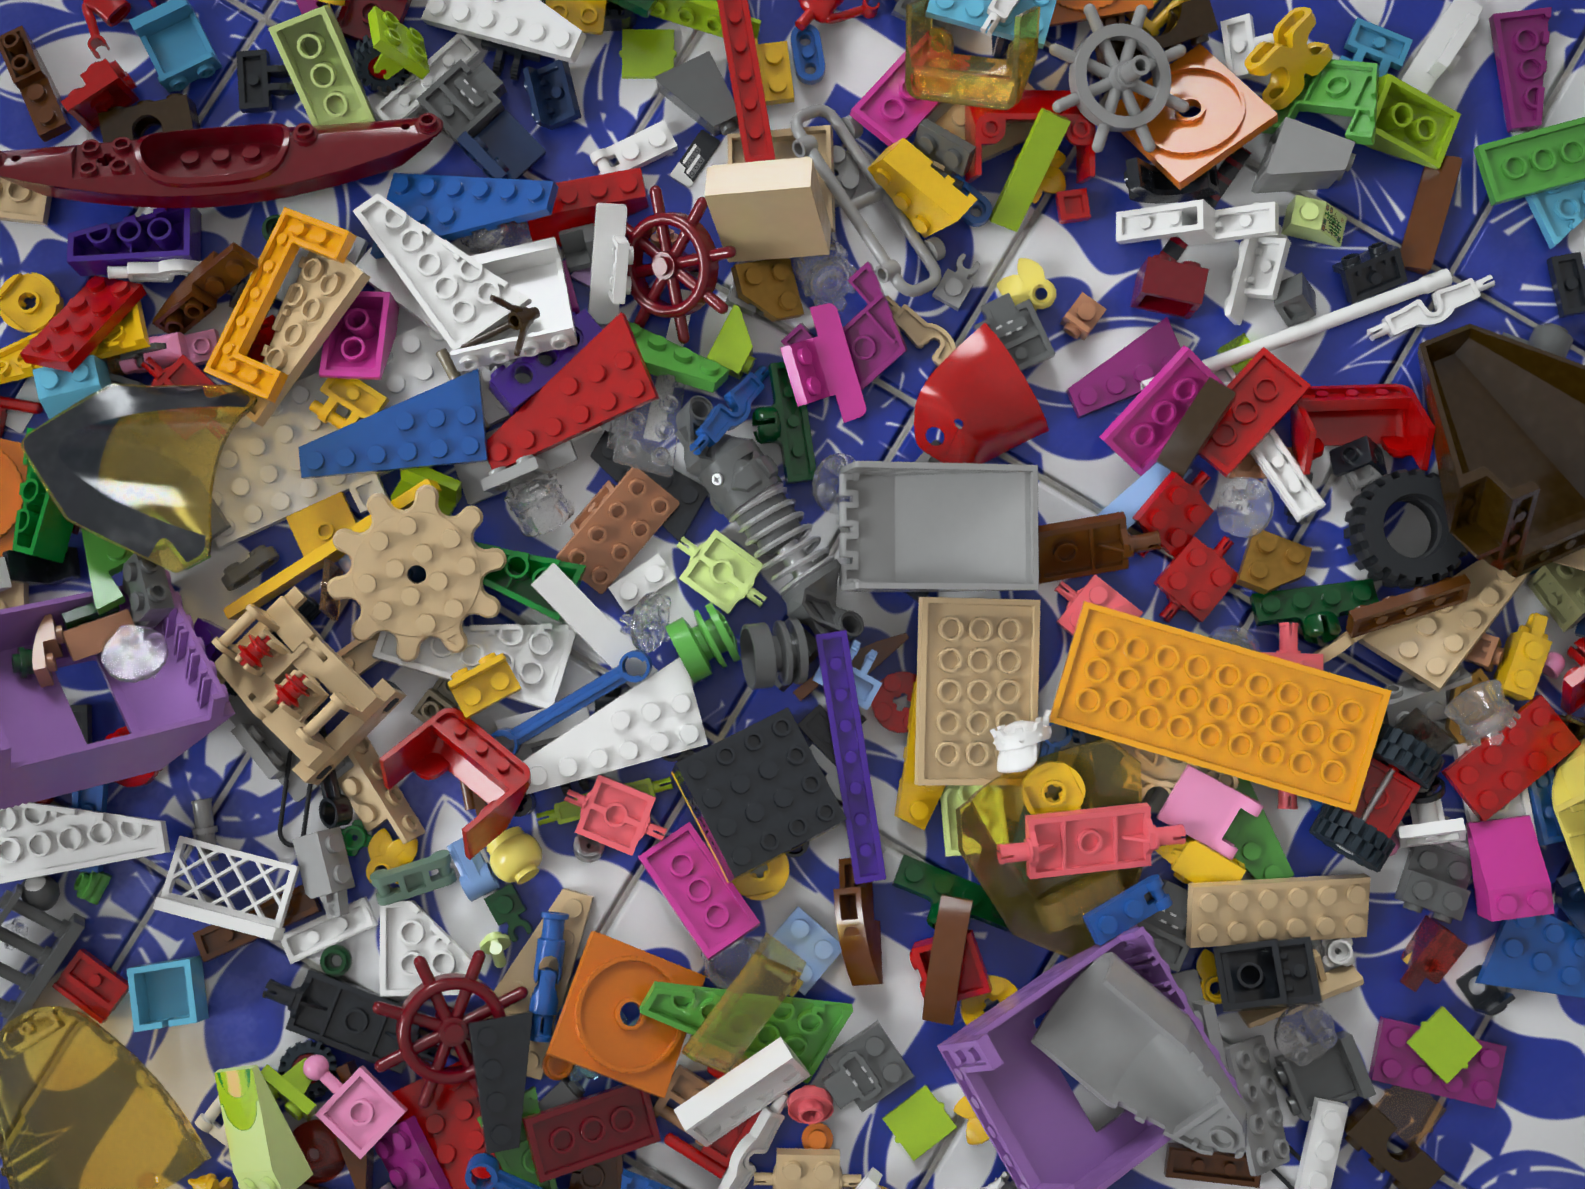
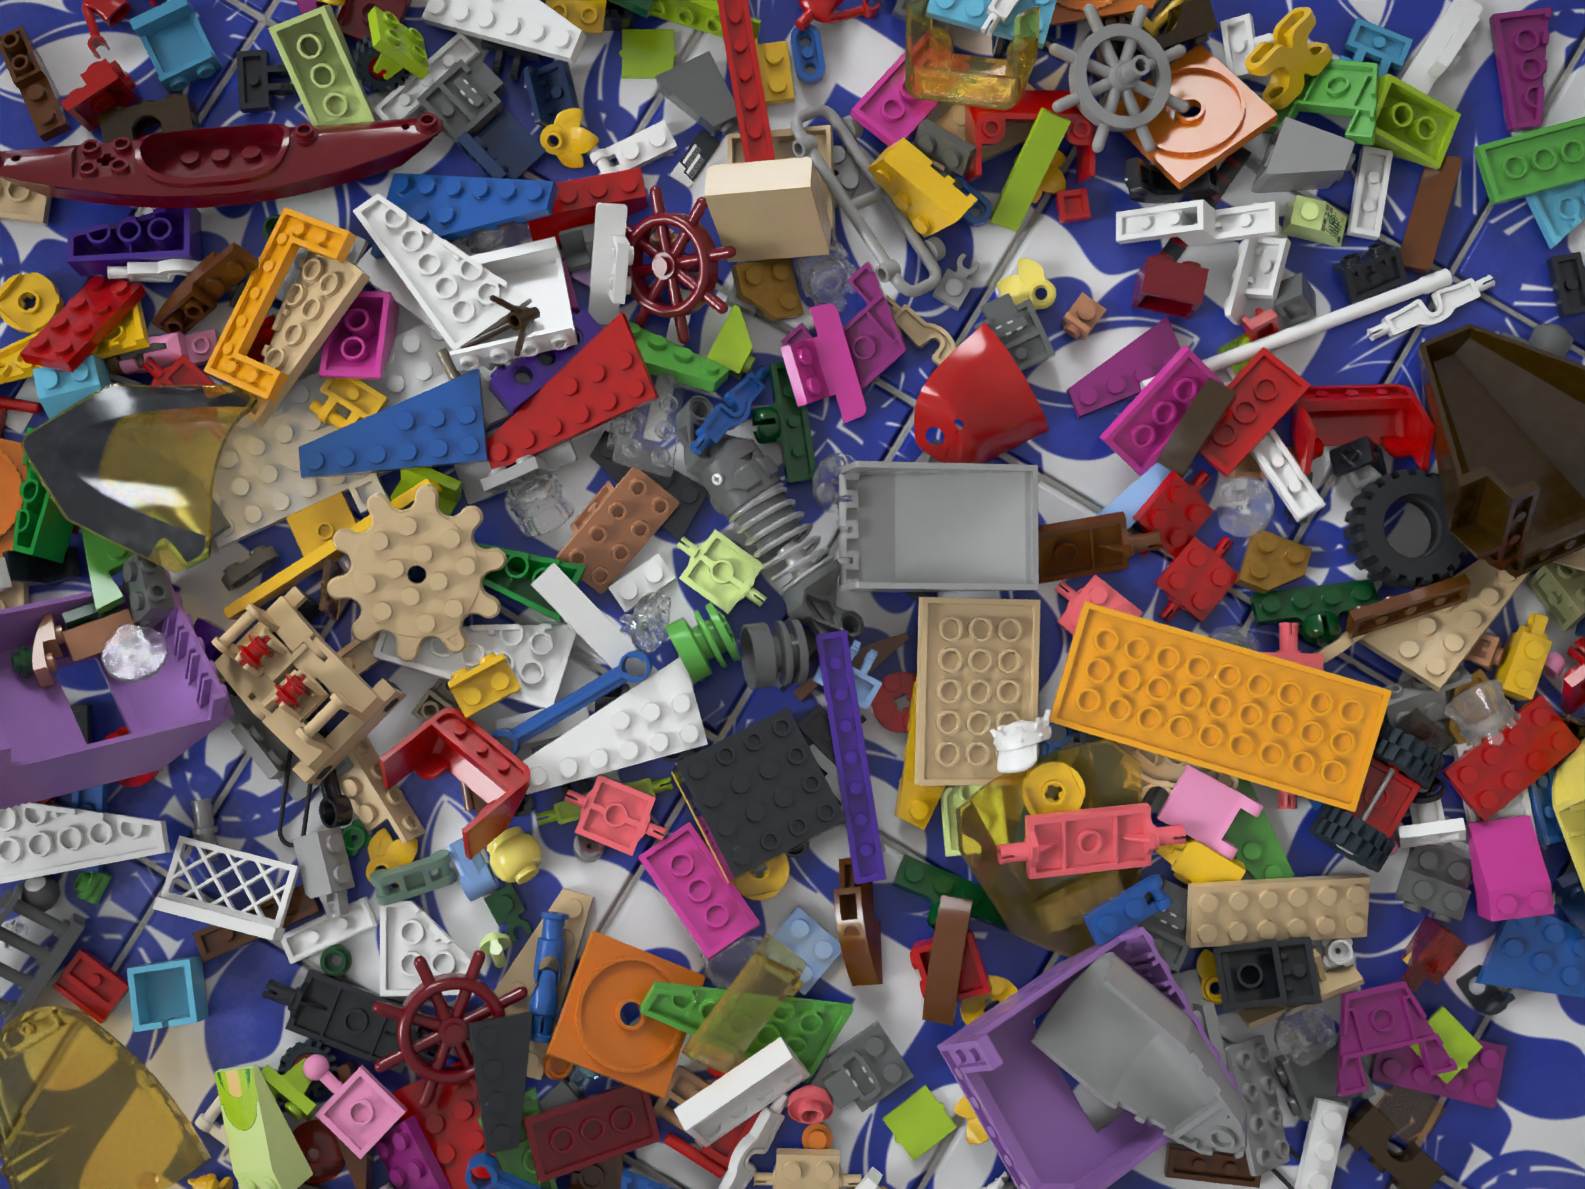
(572, 138): none -> yellow plate
(1261, 325): none -> red tile
(1369, 193): none -> white plate
(1382, 1021): none -> magenta wing

